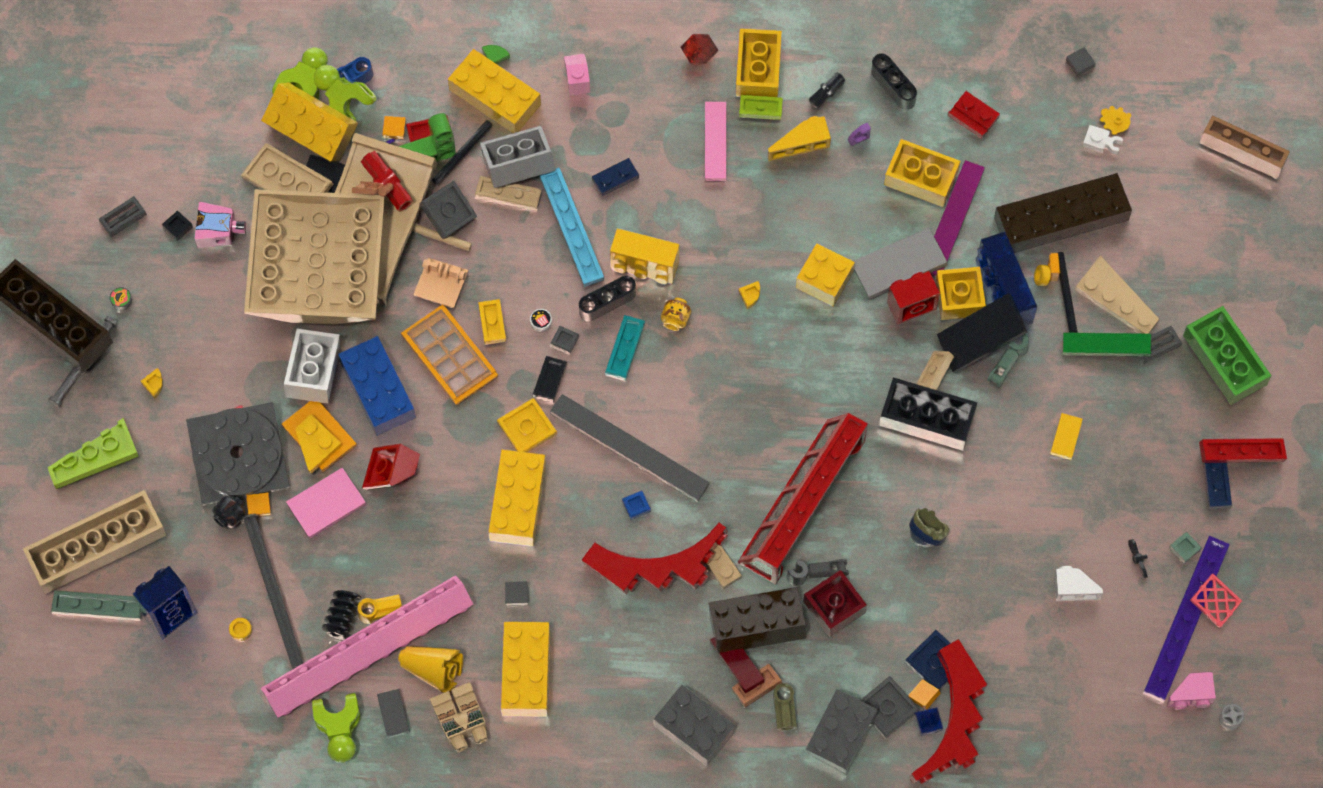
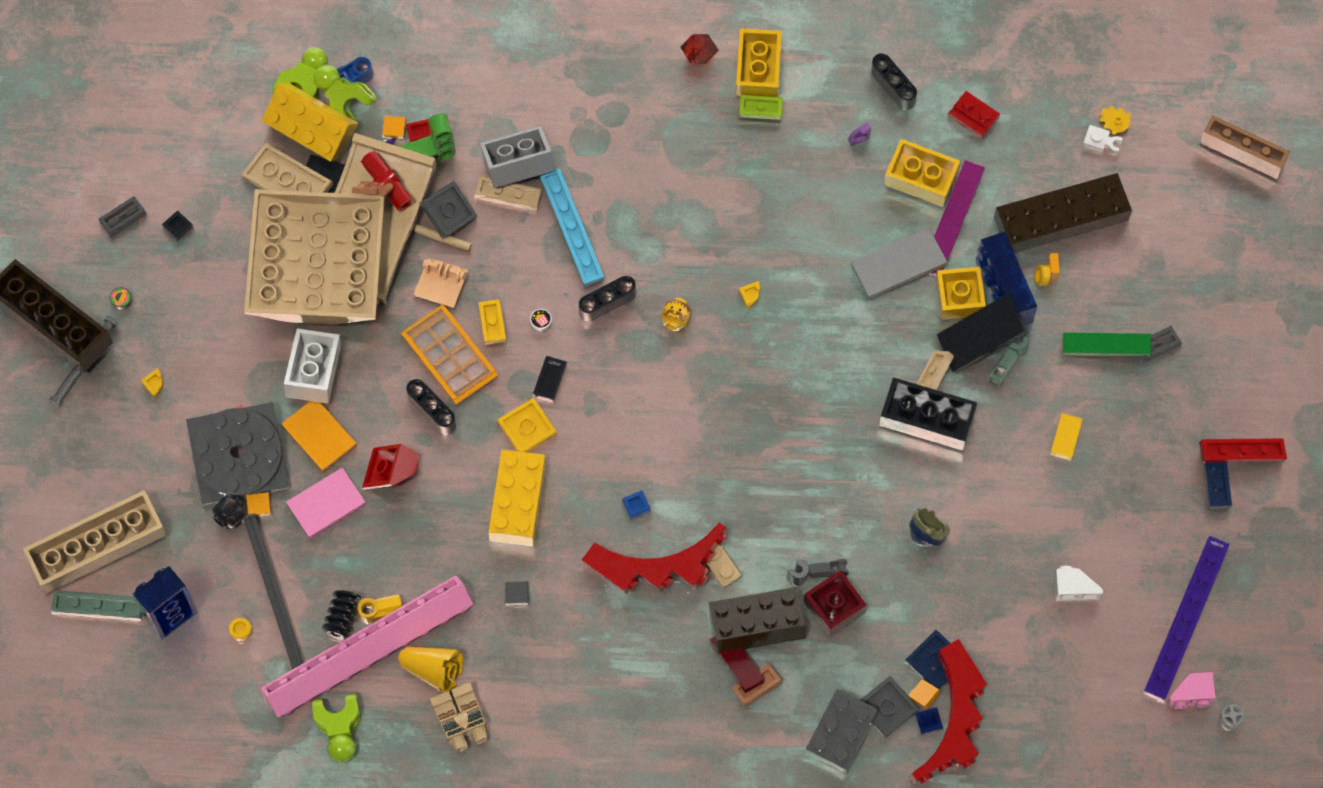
(106, 451): lime wing -> none
(216, 226): torso -> none
(316, 442): yellow wing -> none
(377, 385): blue brick -> none
(393, 713): dark grey tile -> none
(428, 397): none -> black beam
(462, 152): black bar -> none
(494, 91): yellow brick -> none
(495, 53): bright green tile -> none
(525, 669): yellow brick -> none
(564, 340): dark grey tile -> none
(577, 74): bright pink slope -> none
(615, 177): dark blue plate -> none
(624, 347): teal tile -> none
(629, 448): dark grey tile -> none
(644, 256): yellow brick -> none
(694, 725): dark grey brick -> none
(715, 141): bright pink tile -> none
(784, 708): olive piece -> none
(804, 138): yellow slope -> none
(825, 275): yellow brick -> none
(827, 89): black axle -> none
(835, 442): red window -> none
(913, 297): red brick -> none
(1067, 298): black bar -> none
(1080, 61): dark grey tile -> none
(1113, 295): tan wing -> none
(1138, 558): black piece -> none
(1185, 547): sand green tile -> none
(1202, 588): coral window -> none
(1227, 355): bright green brick -> none

